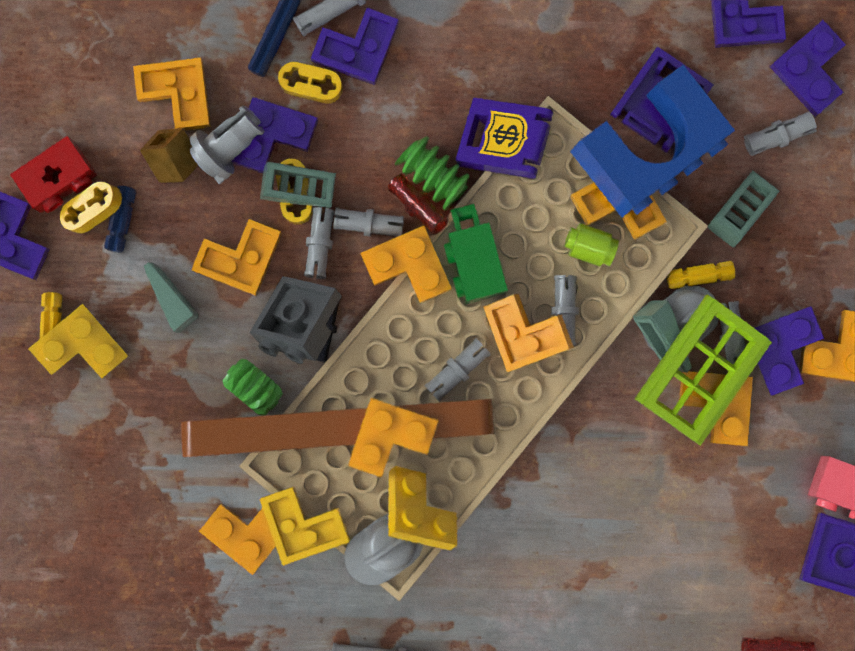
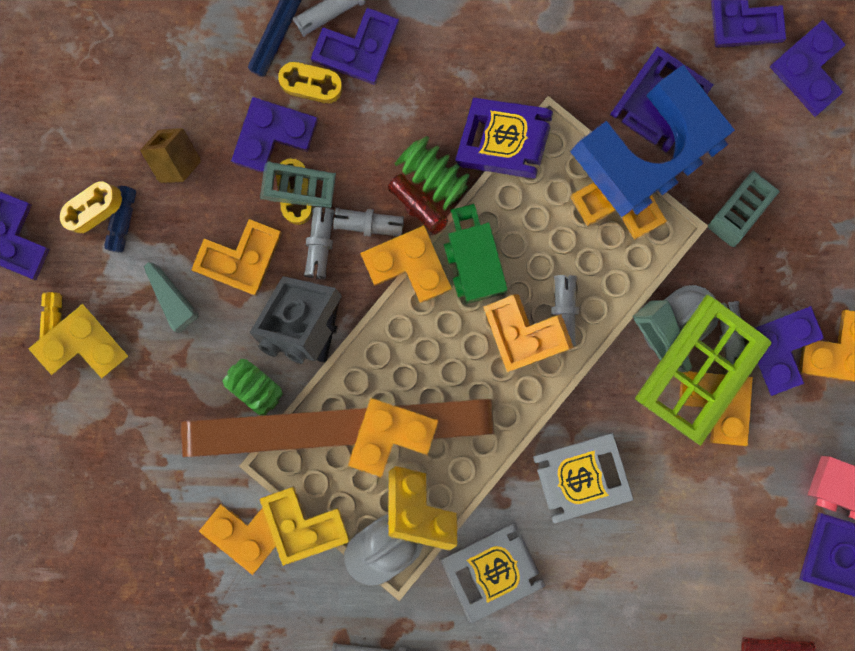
(36, 176): red brick -> none
(182, 83): light orange plate -> none
(221, 146): light grey piece -> none
(457, 369): light grey pin -> none
(498, 569): none -> light grey container
(577, 478): none -> light grey container
(591, 245): lime brick -> none
(701, 274): yellow axle -> none
(780, 133): light grey pin -> none

